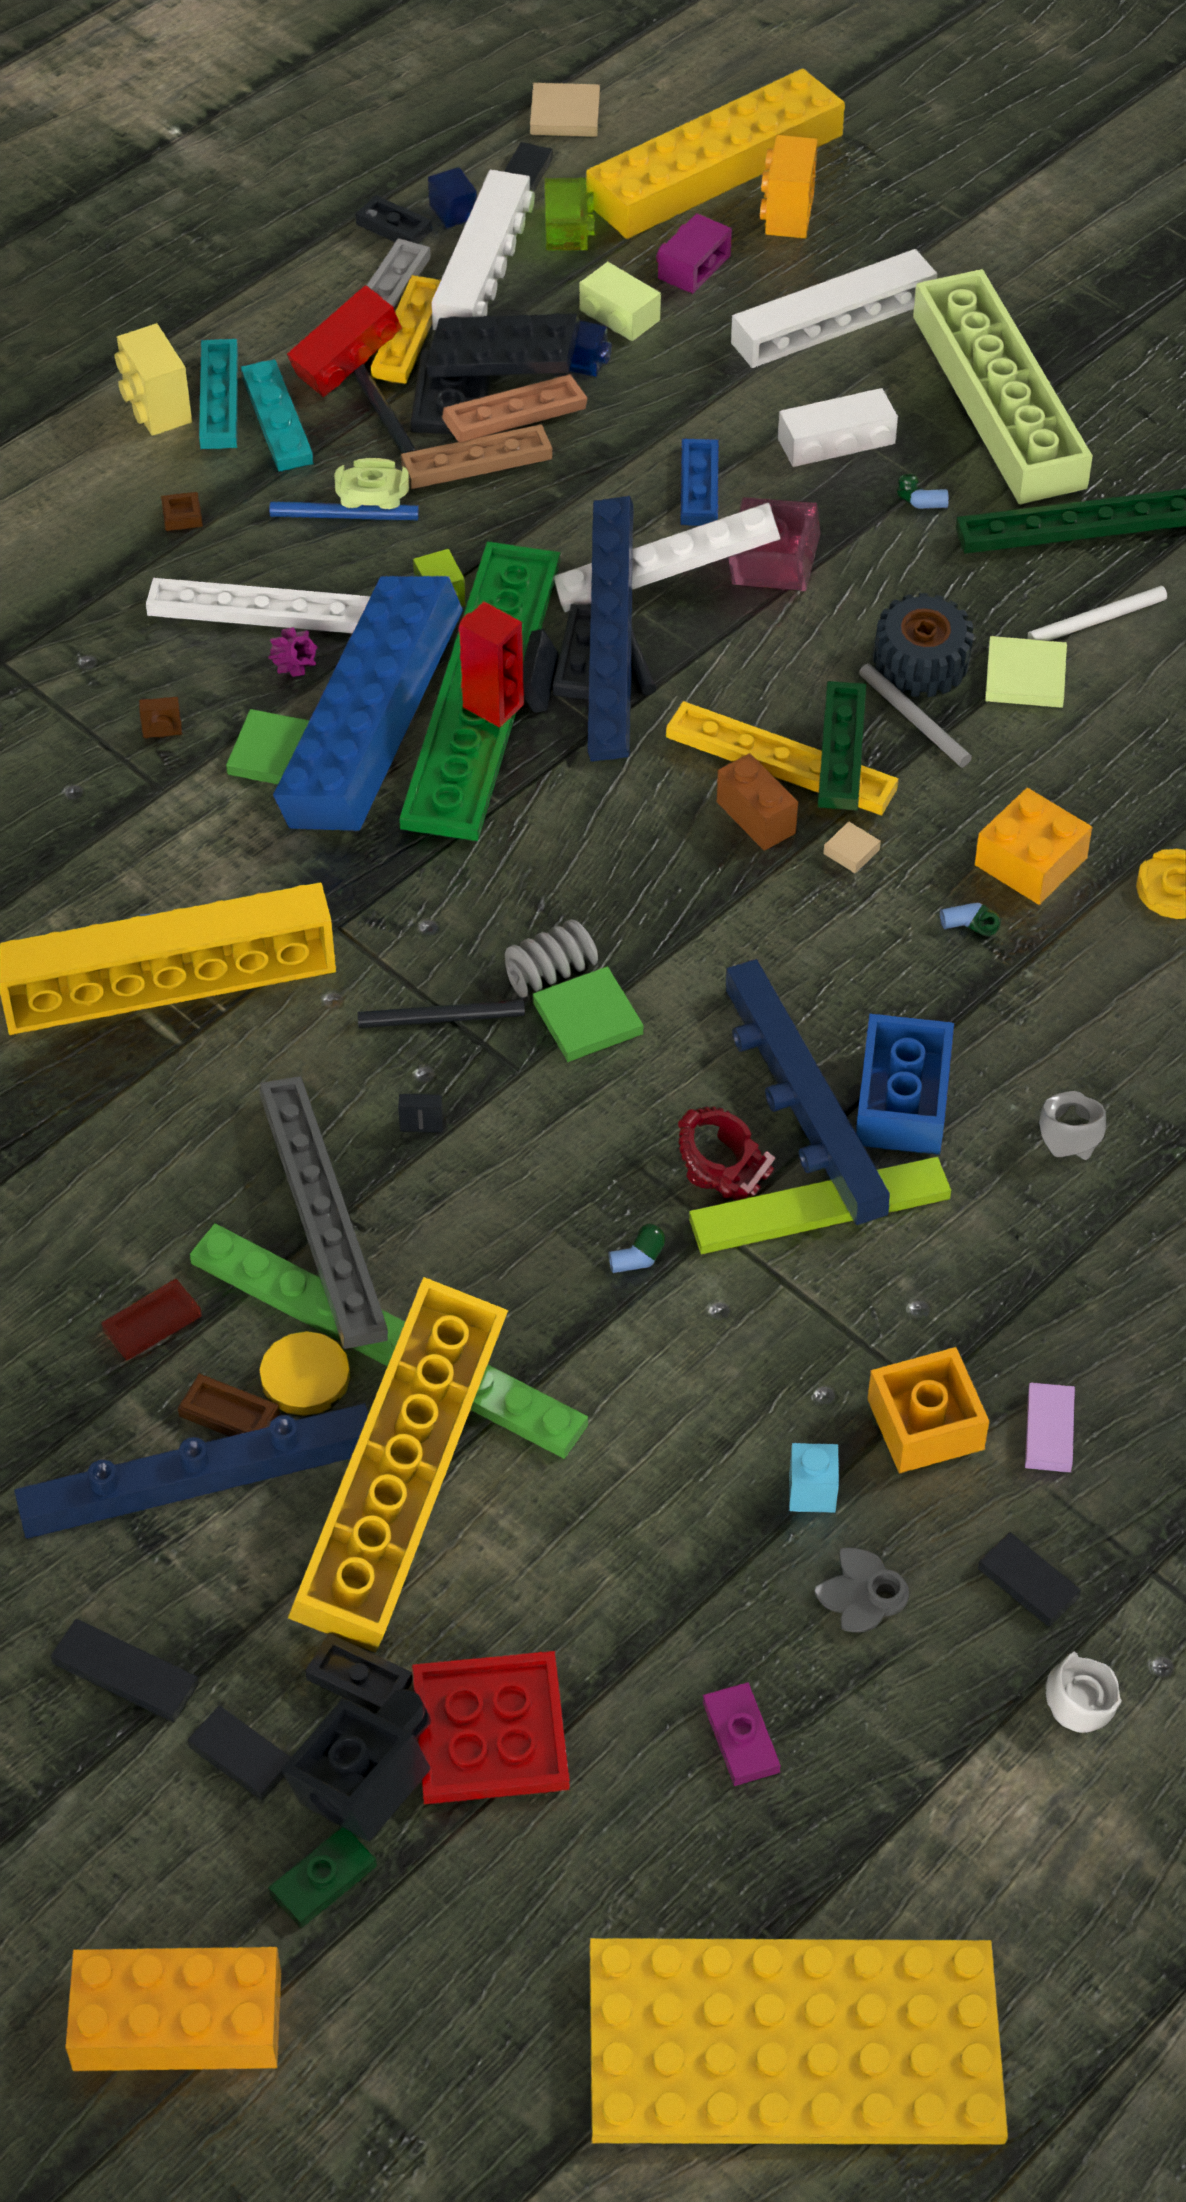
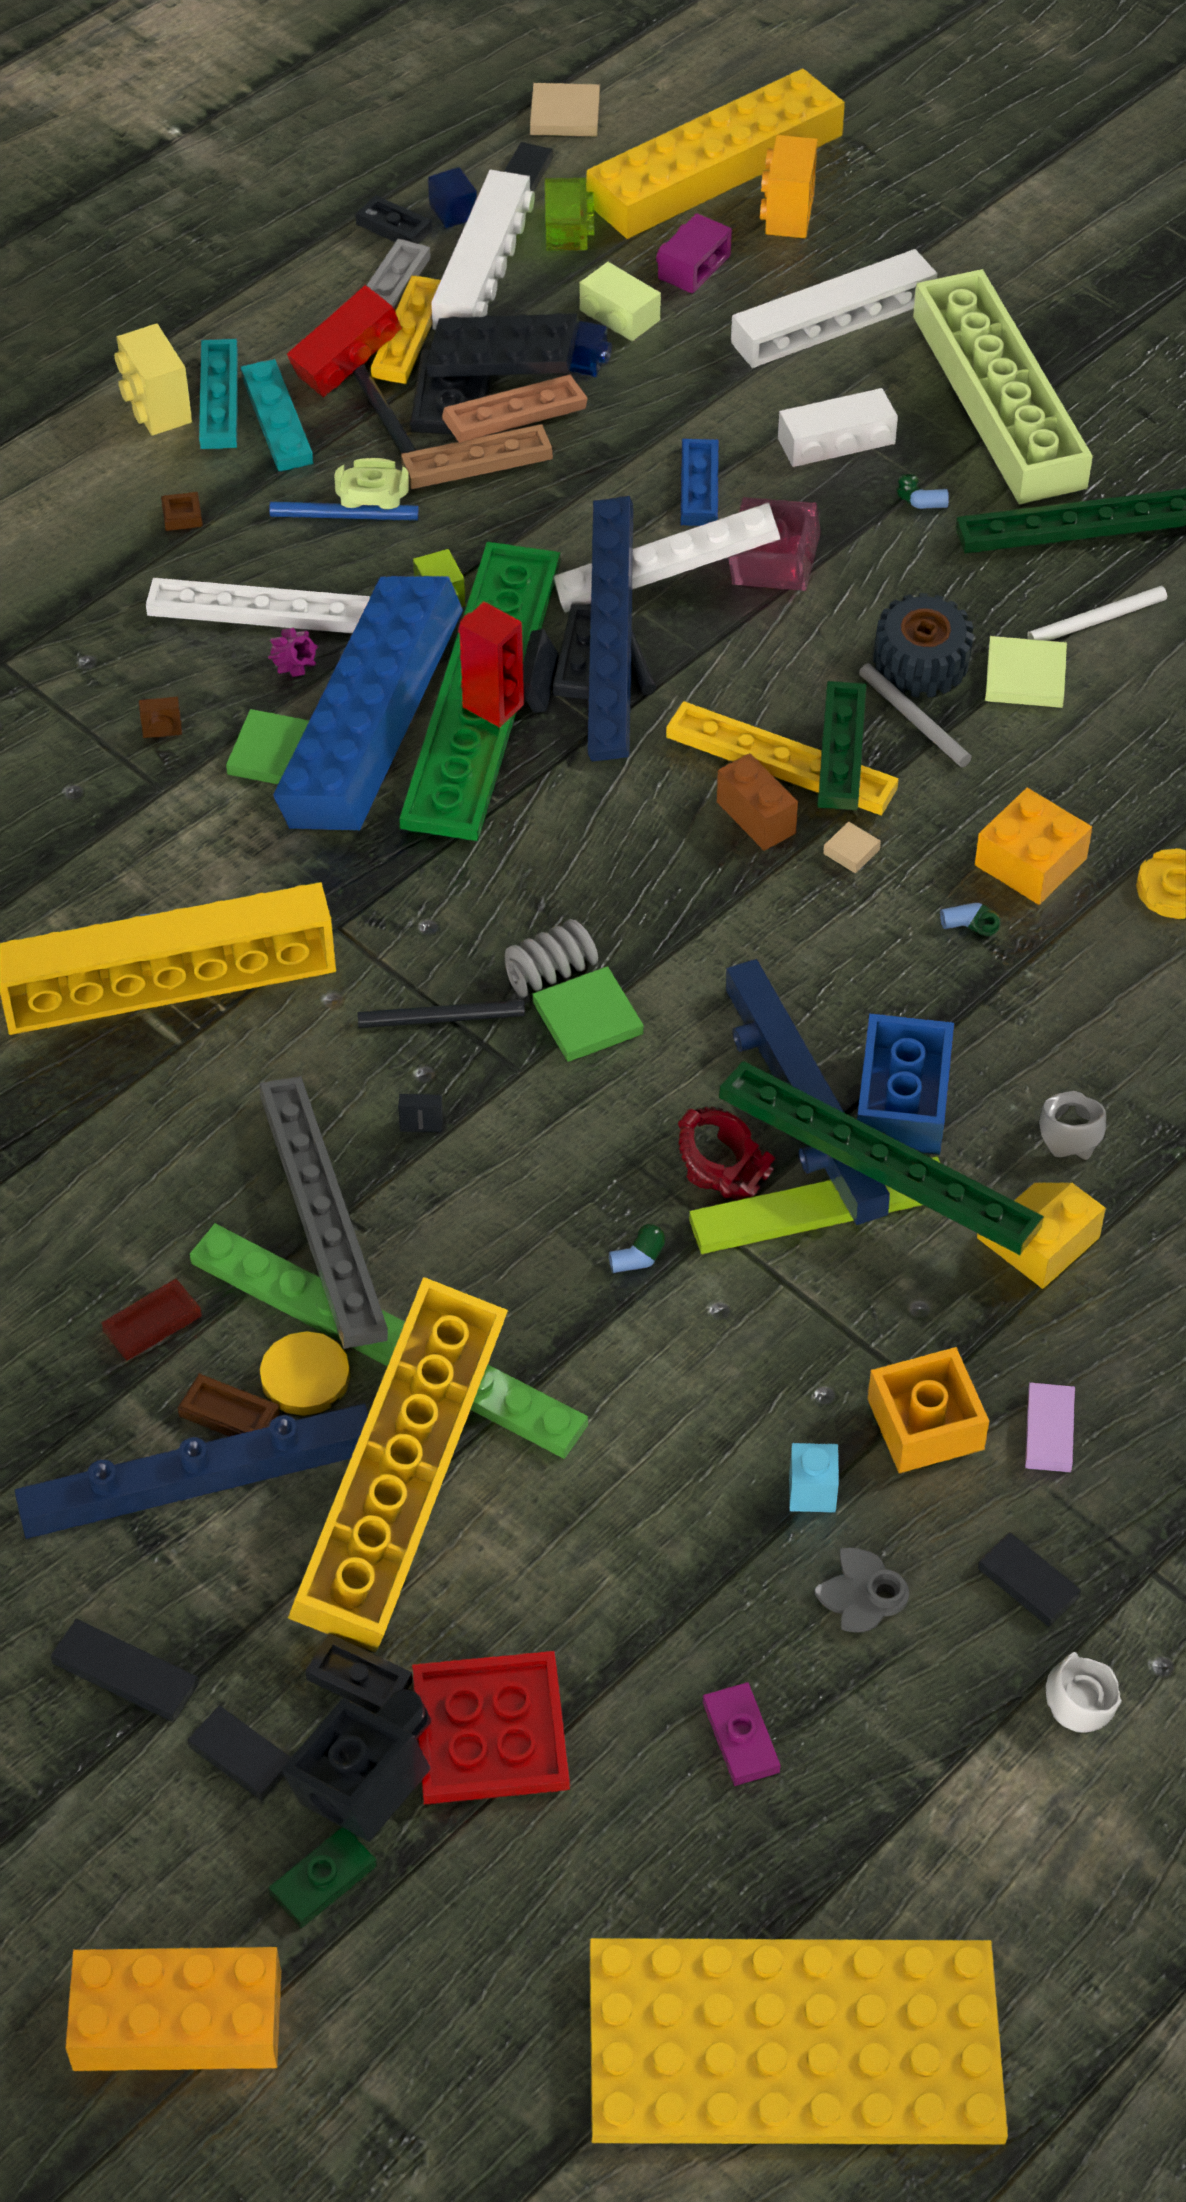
(881, 1157): none -> dark green plate
(1068, 1229): none -> yellow slope

